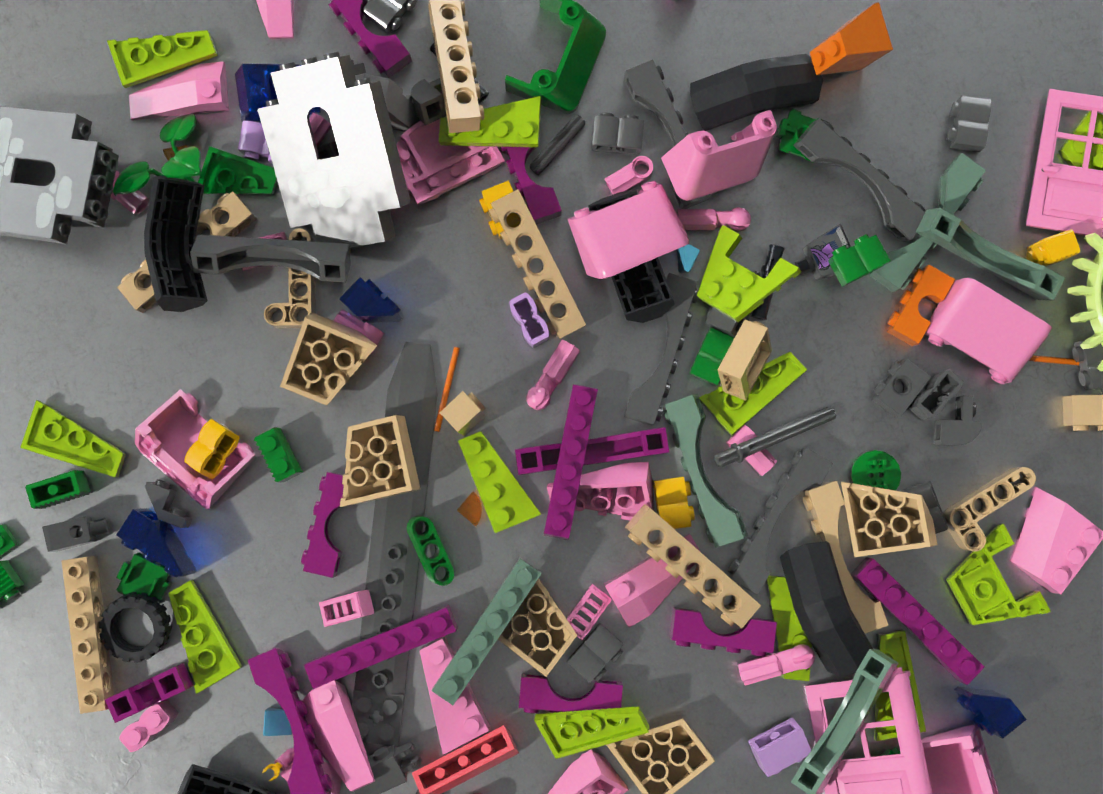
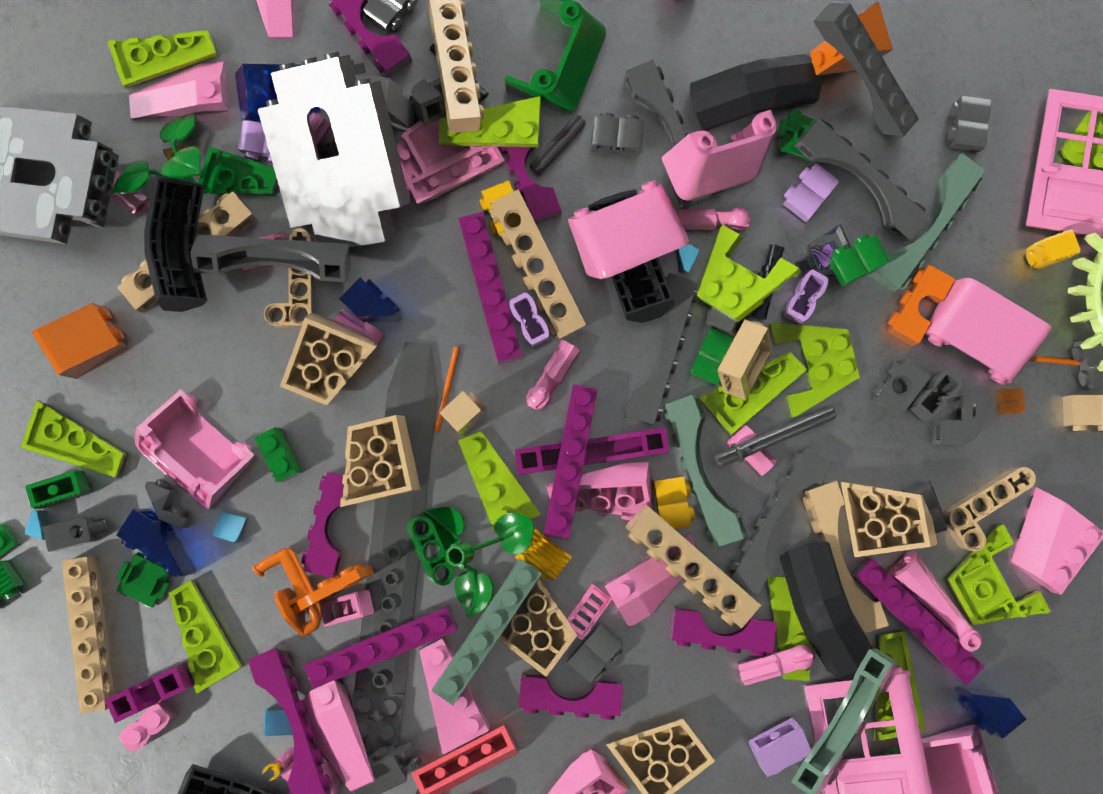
(36, 521): none -> medium azure slope
(80, 340): none -> orange slope
(114, 640): black tyre -> none
(211, 449): yellow brick -> none
(230, 527): none -> medium azure slope
(293, 606): none -> orange plate
(471, 508): clear orange tile -> none
(473, 589): none -> green plant
(490, 288): none -> magenta arch
(545, 556): none -> yellow brick
(588, 729): lime wing -> none
(627, 176): bright pink piece -> none
(807, 291): none -> lavender brick
(810, 192): none -> lavender brick
(827, 358): none -> lime wing
(847, 34): none -> dark grey arch
(875, 463): green plate -> none
(920, 583): none -> bright pink animal
(959, 239): sand green arch -> none
(1010, 401): none -> clear orange tile

